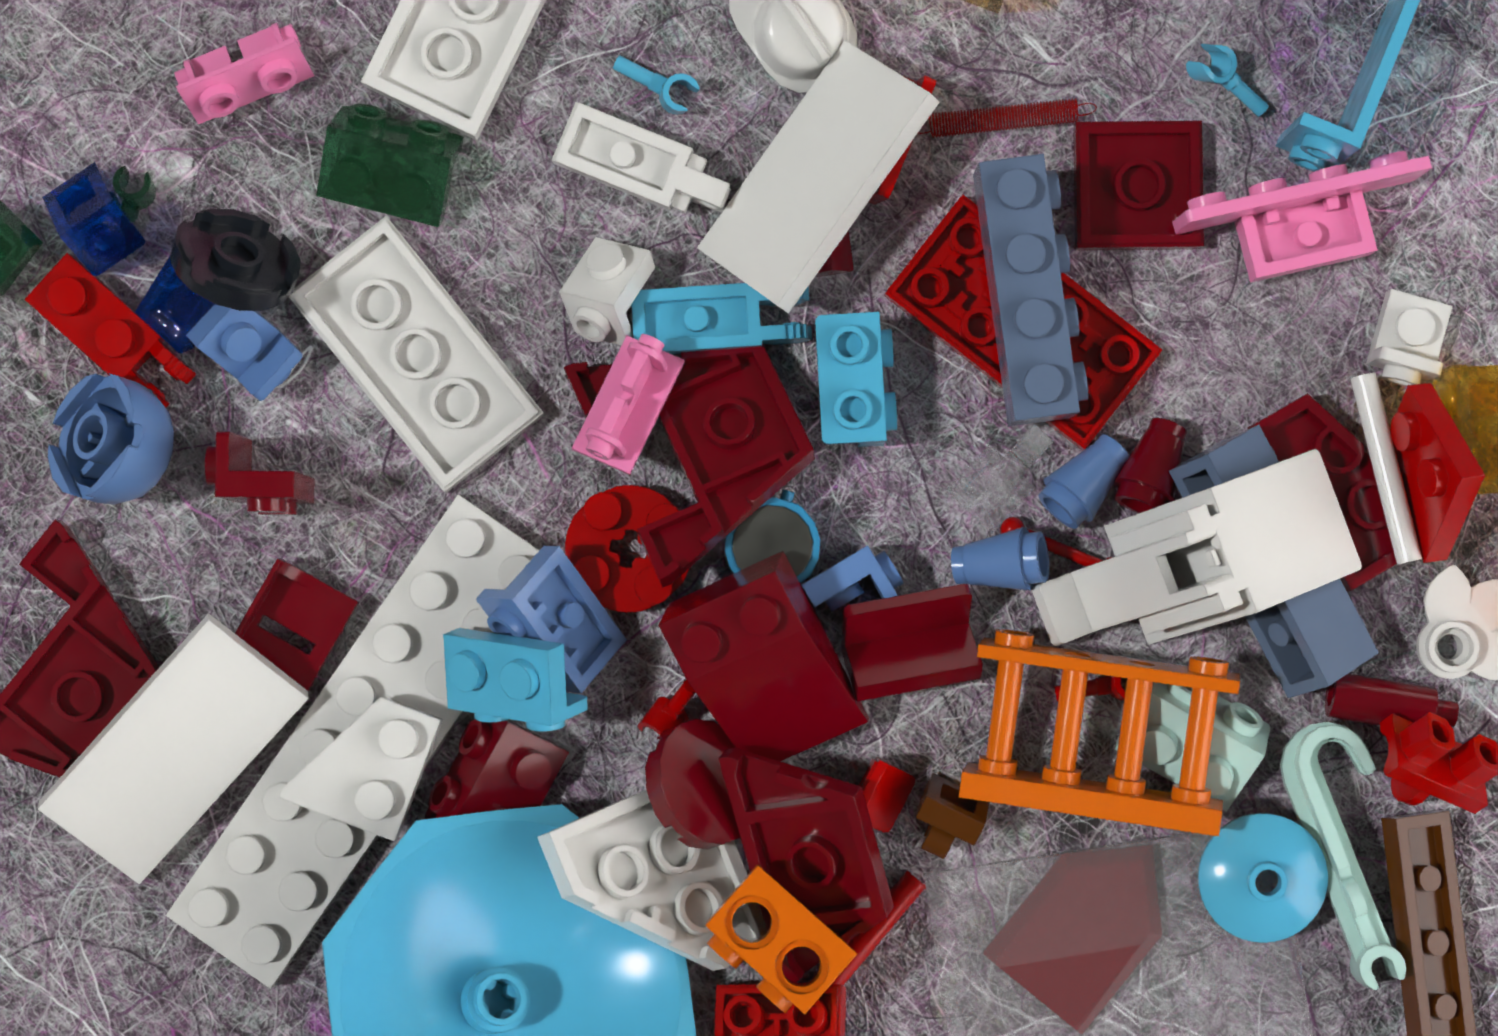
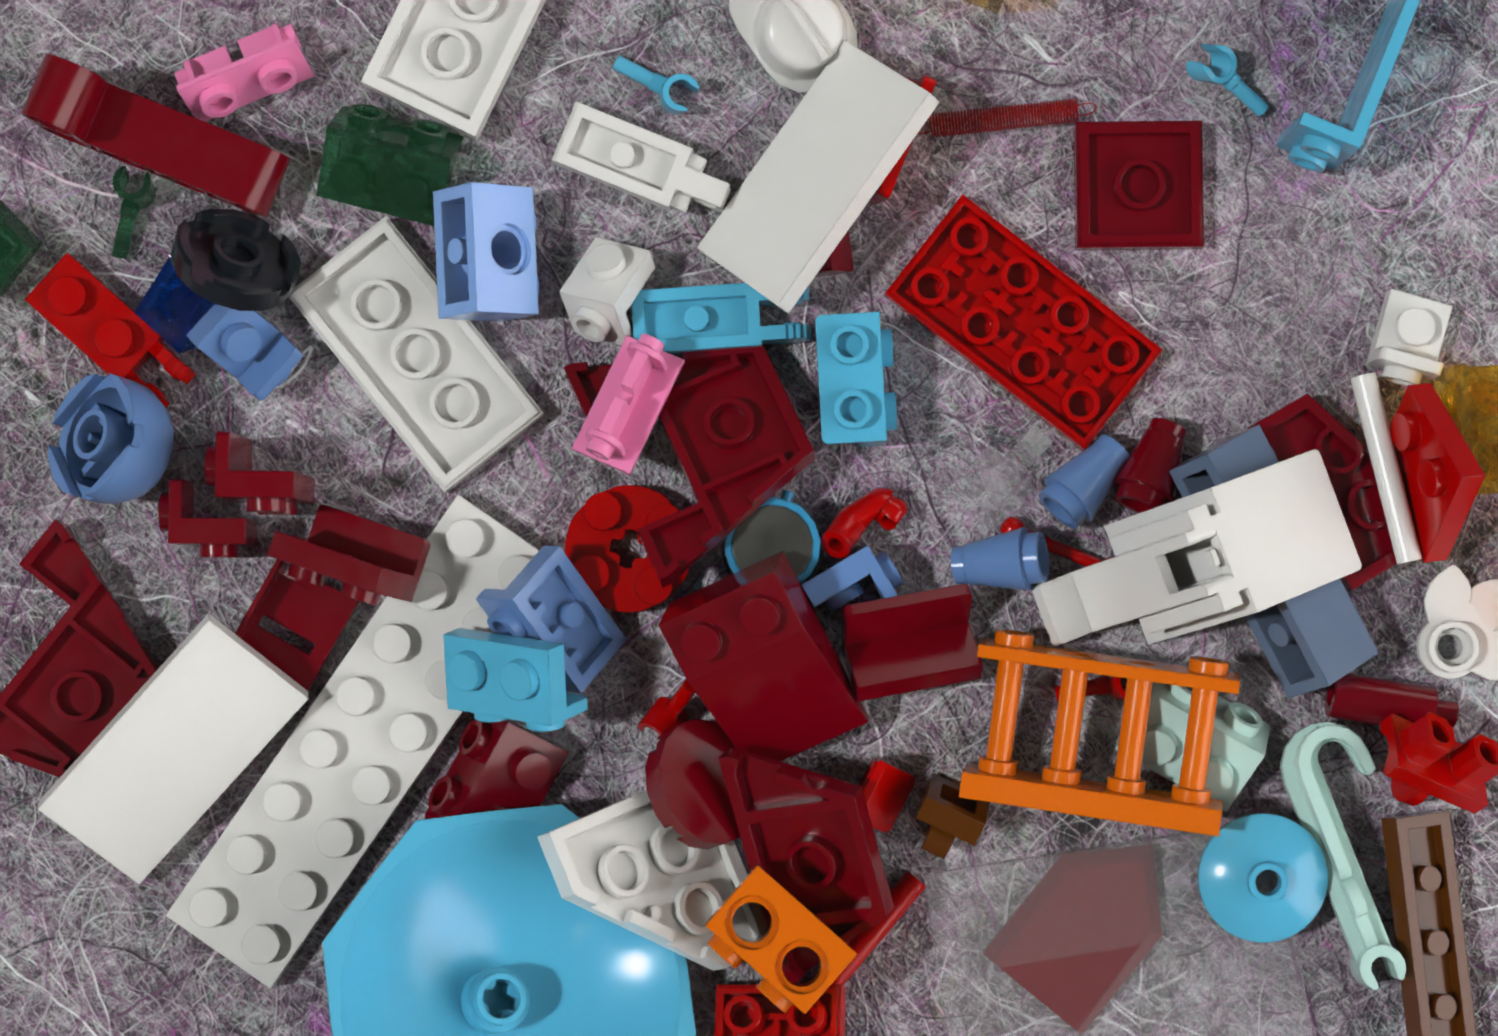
(93, 220): clear blue bracket -> none
(153, 137): none -> dark red beam
(214, 535): none -> dark red bracket
(356, 551): none -> dark red bracket
(369, 769): white wing -> none
(485, 252): none -> light blue brick
(857, 516): none -> red arm
(1027, 290): sand blue brick -> none
(1304, 223): bright pink bracket -> none

